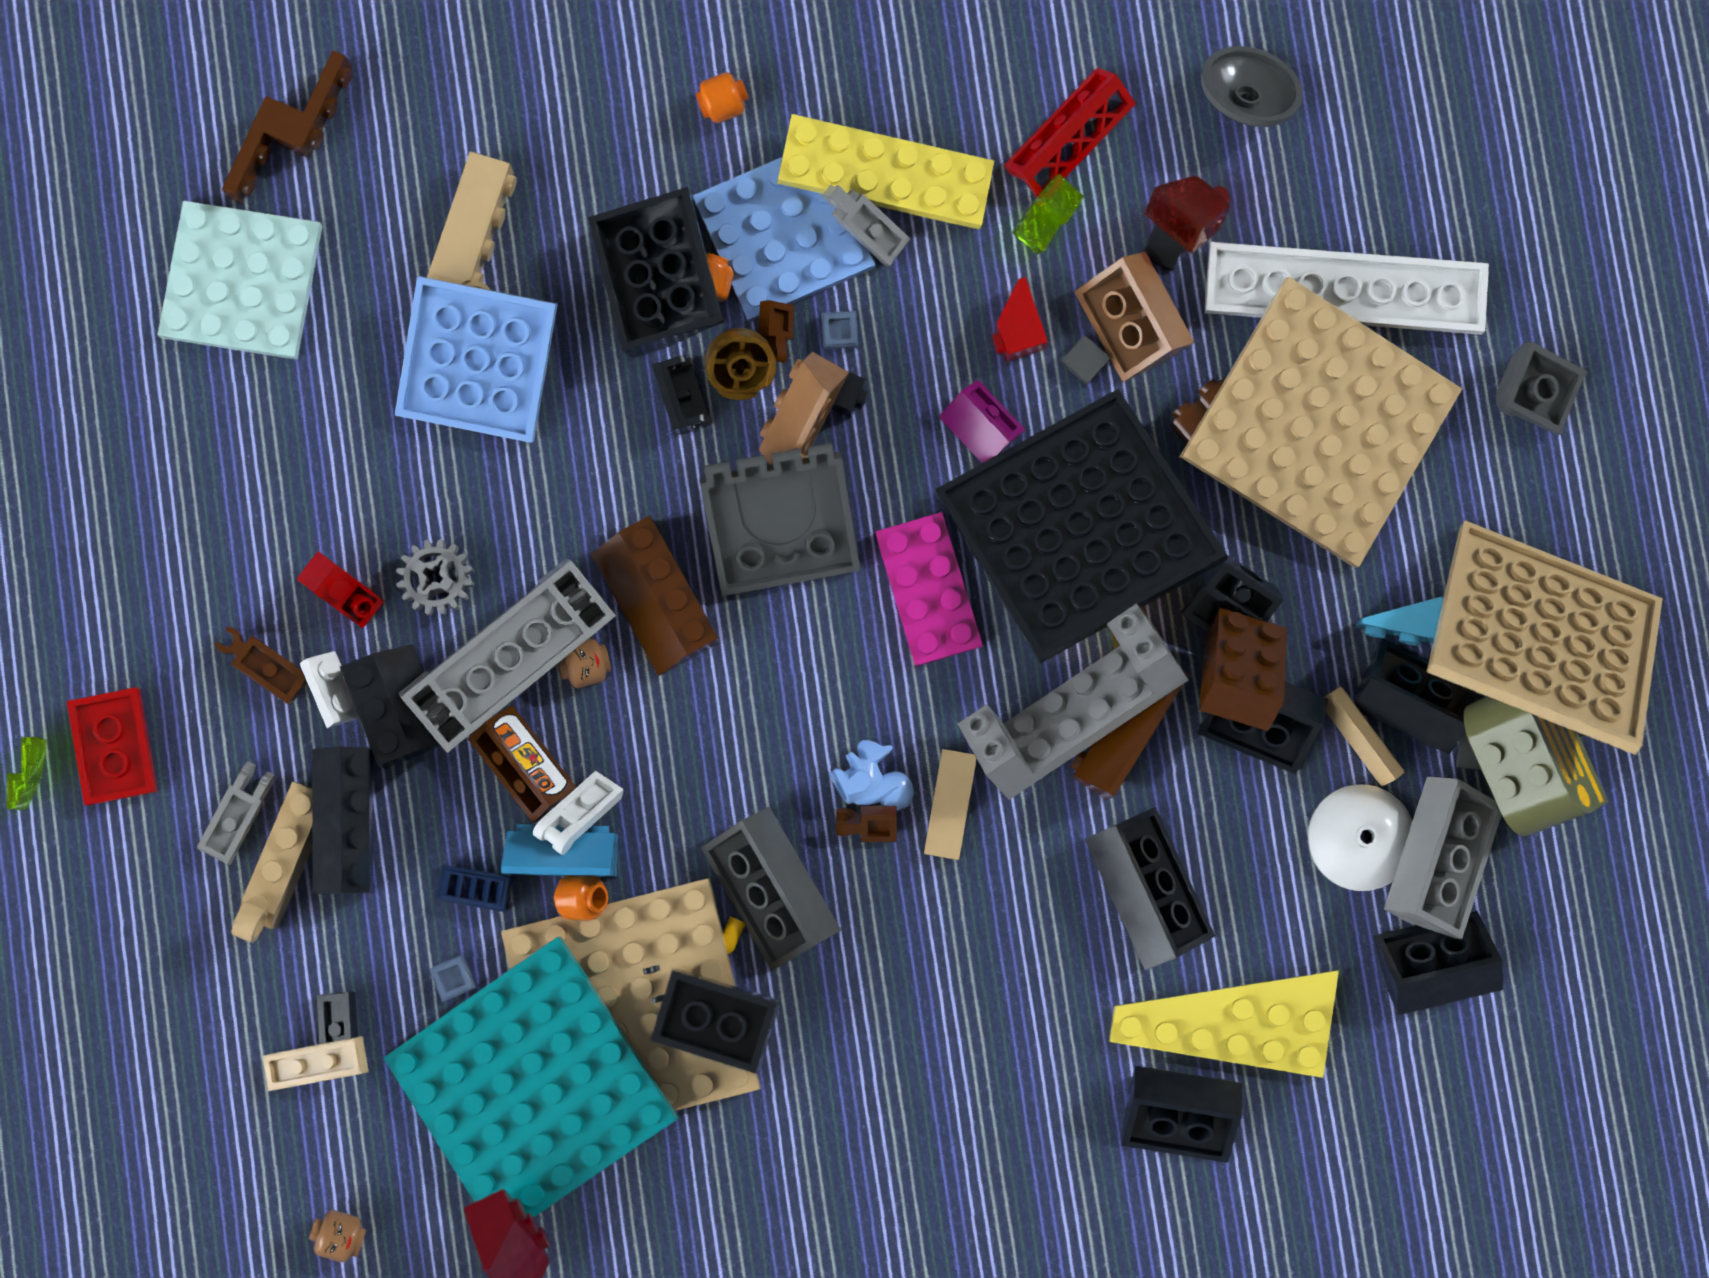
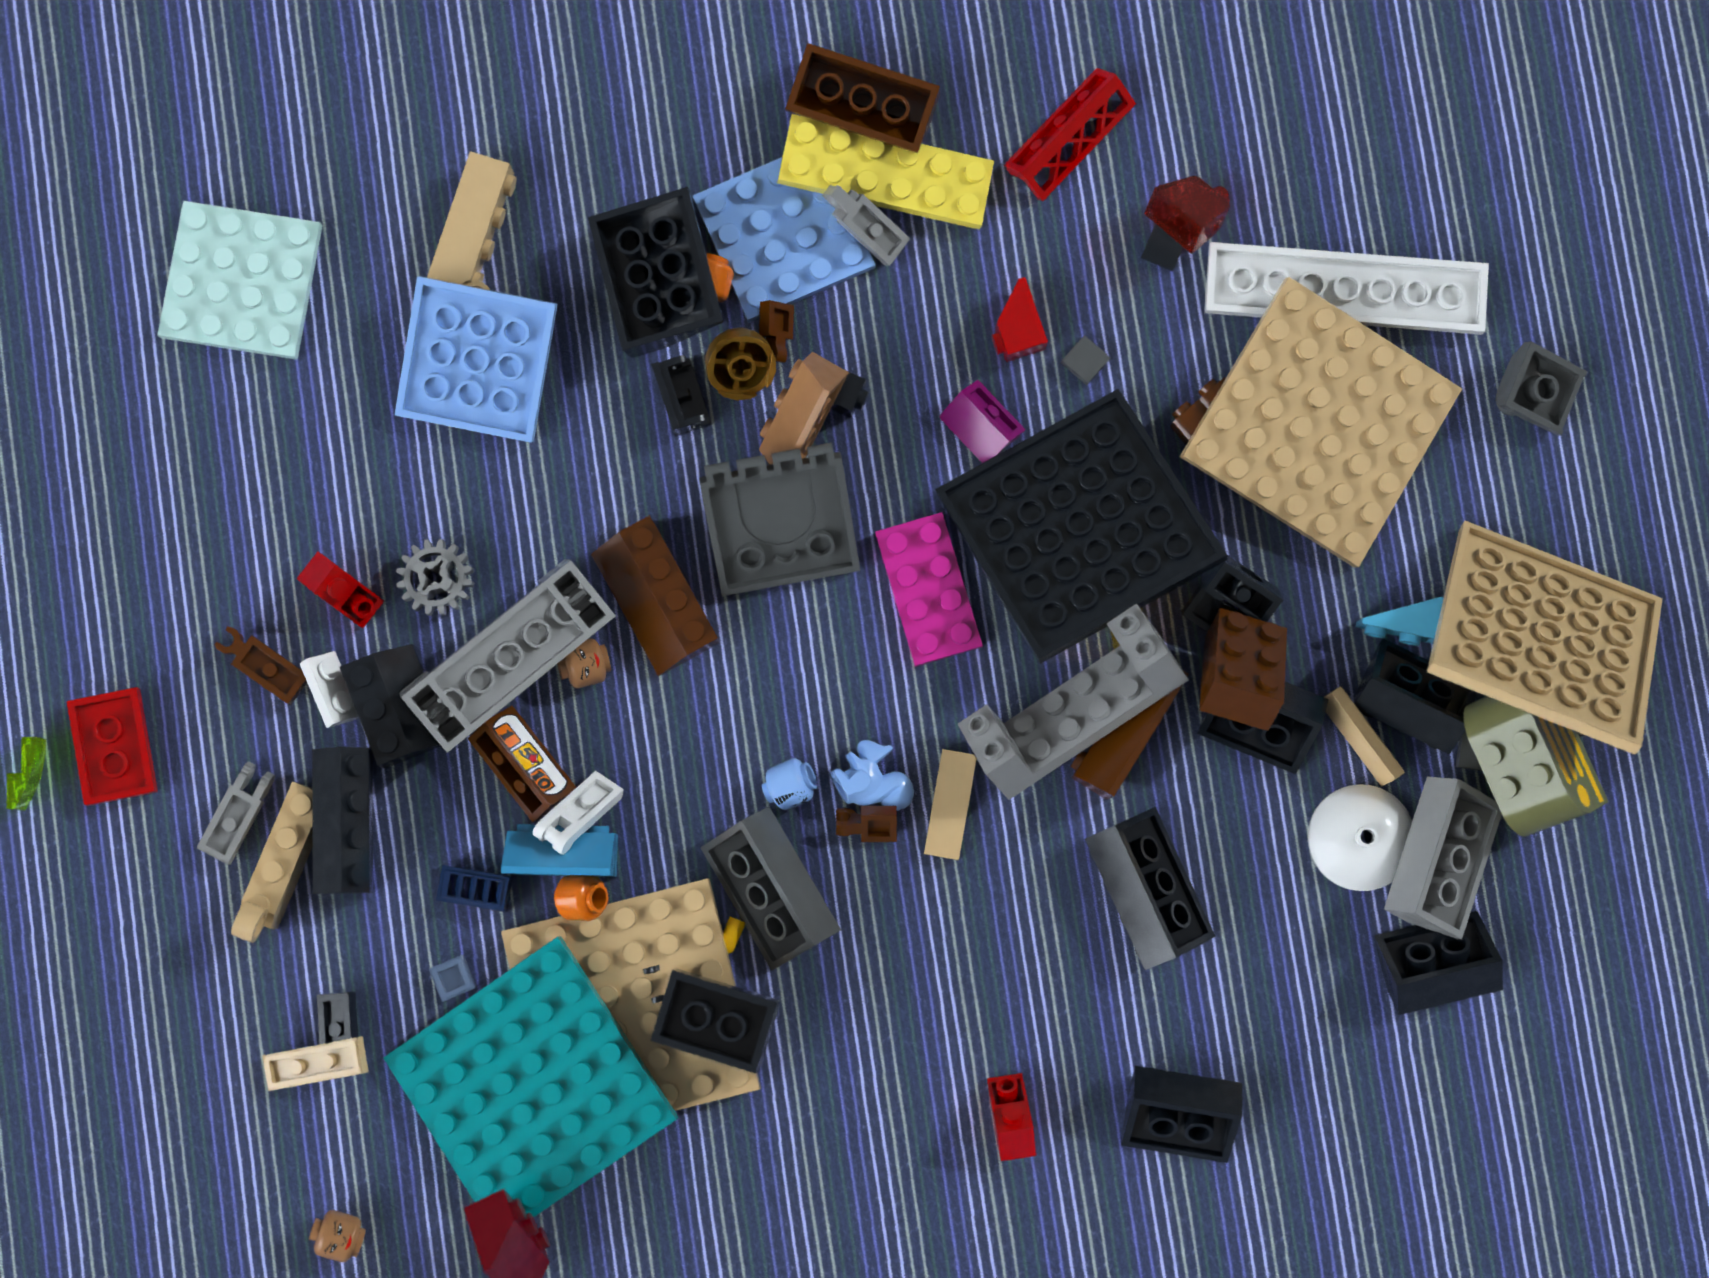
(288, 127): reddish brown bracket -> none
(721, 97): orange head -> none
(789, 784): none -> light blue head
(839, 330): sand blue tile -> none
(863, 98): none -> reddish brown slope
(1011, 1117): none -> red slope
(1047, 214): clear neon green slope -> none
(1133, 316): medium nougat slope -> none
(1251, 86): dark grey dish -> none
(1255, 1024): light yellow wing -> none

